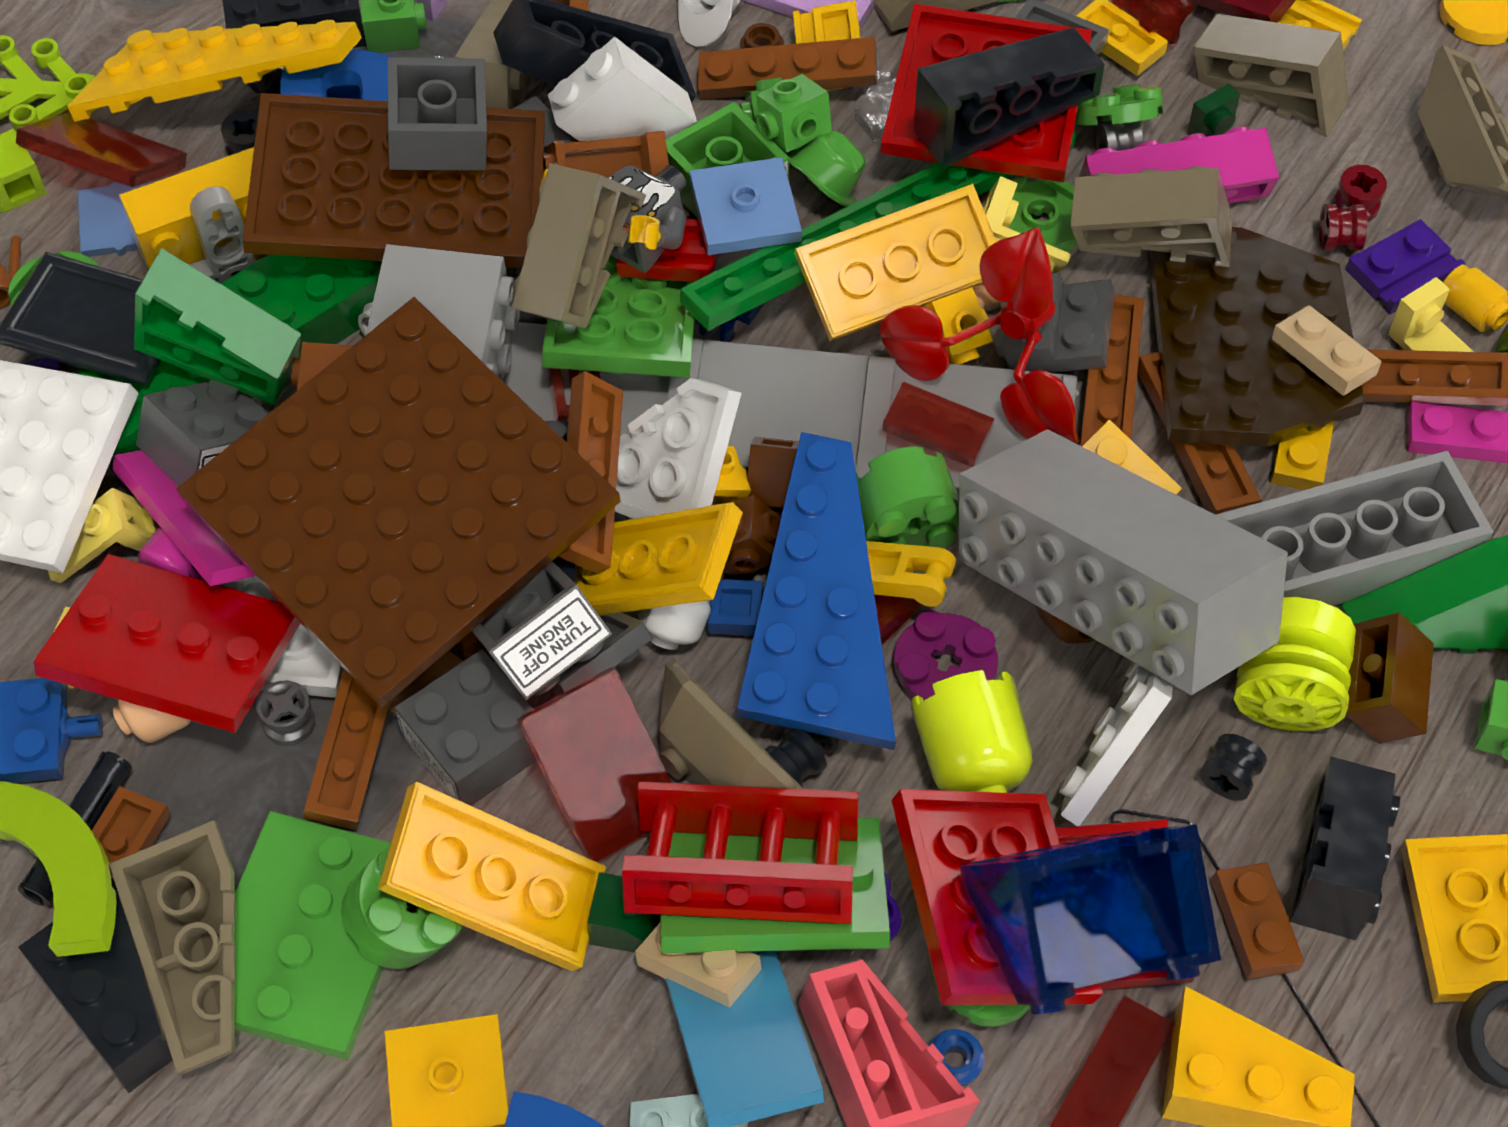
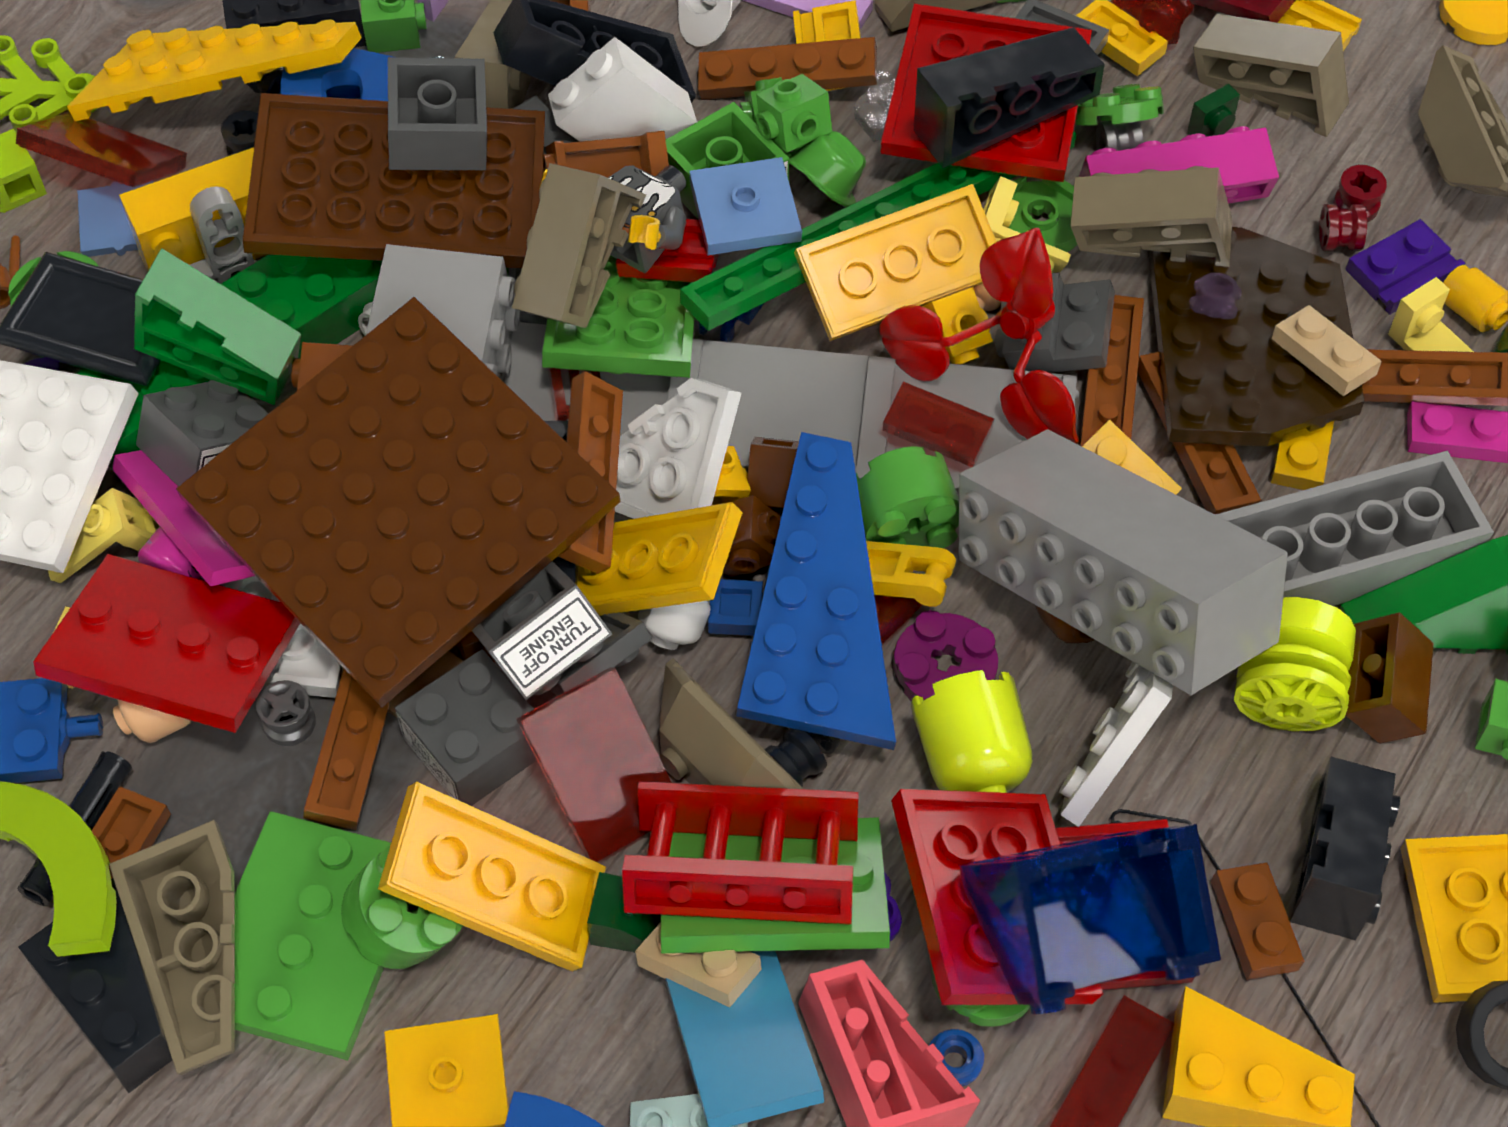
(760, 36): reddish brown plate -> none
(1216, 296): none -> clear purple plate
(1233, 767): black wheel -> none

